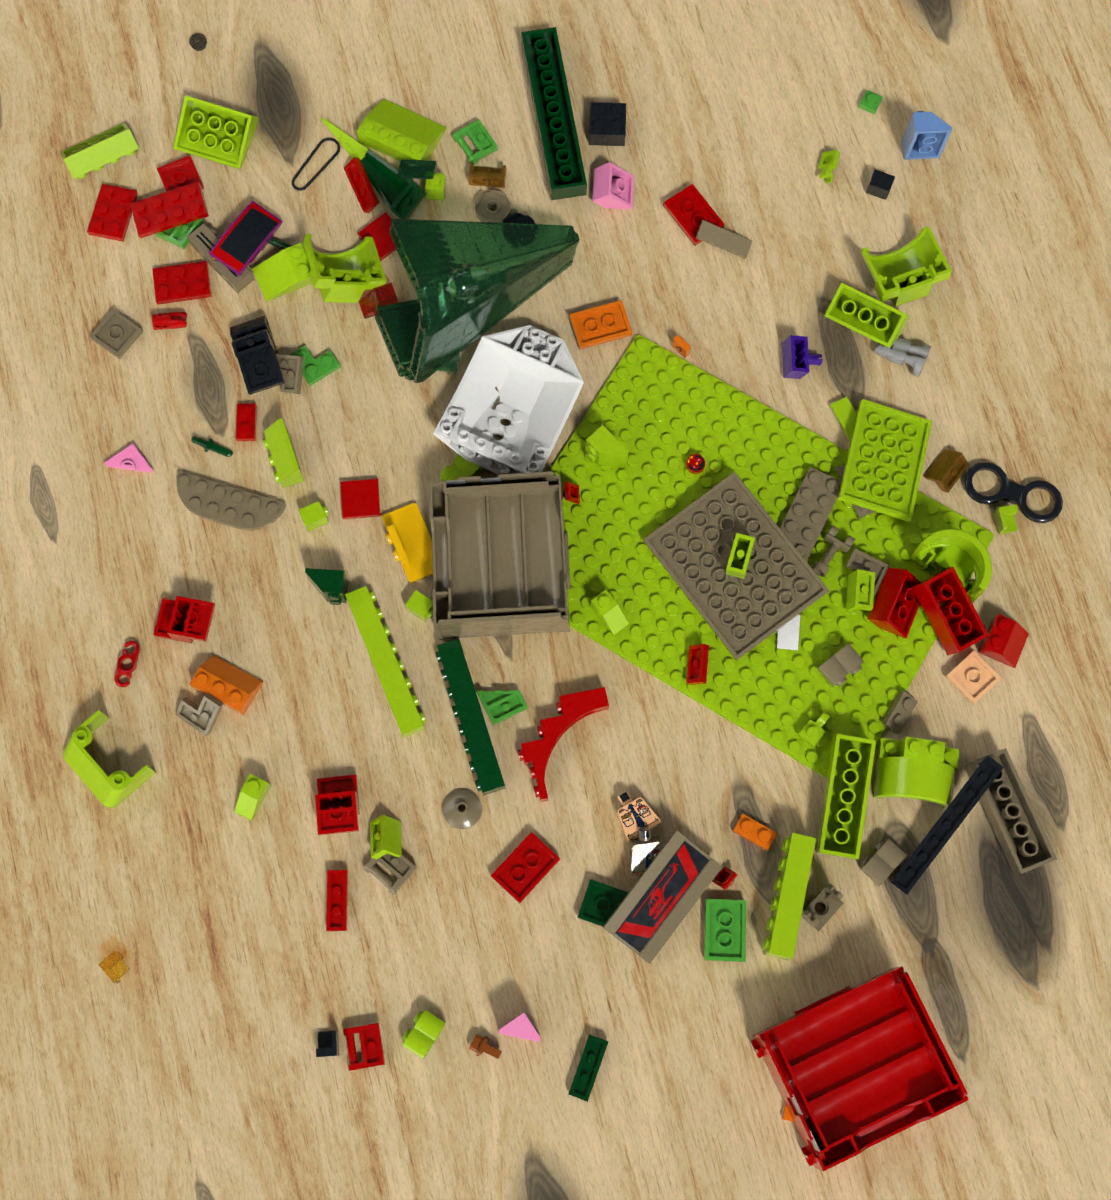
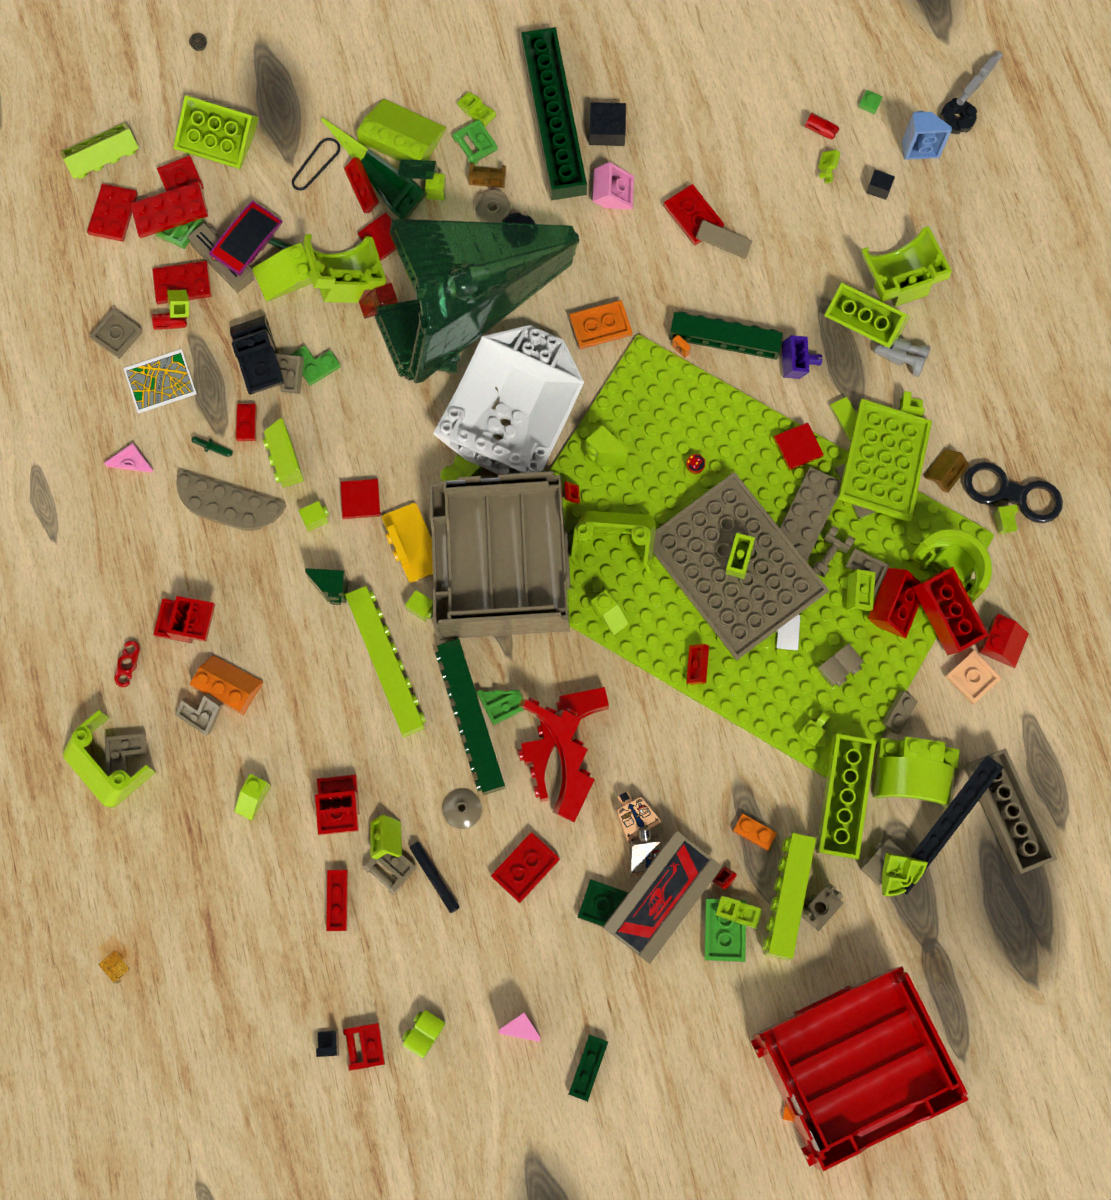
(119, 747): none -> dark tan plate
(159, 381): none -> sticker
(178, 303): none -> lime brick
(434, 877): none -> black axle
(476, 109): none -> lime slope
(480, 1045): dark orange piece -> none
(574, 783): none -> red arch
(640, 527): none -> lime windscreen
(726, 335): none -> dark green brick
(738, 912): none -> lime slope
(798, 446): none -> red tile
(821, 126): none -> red hinge
(900, 872): none -> lime brick
(911, 405): none -> lime panel
(966, 110): none -> black plate
(978, 80): none -> light grey piece

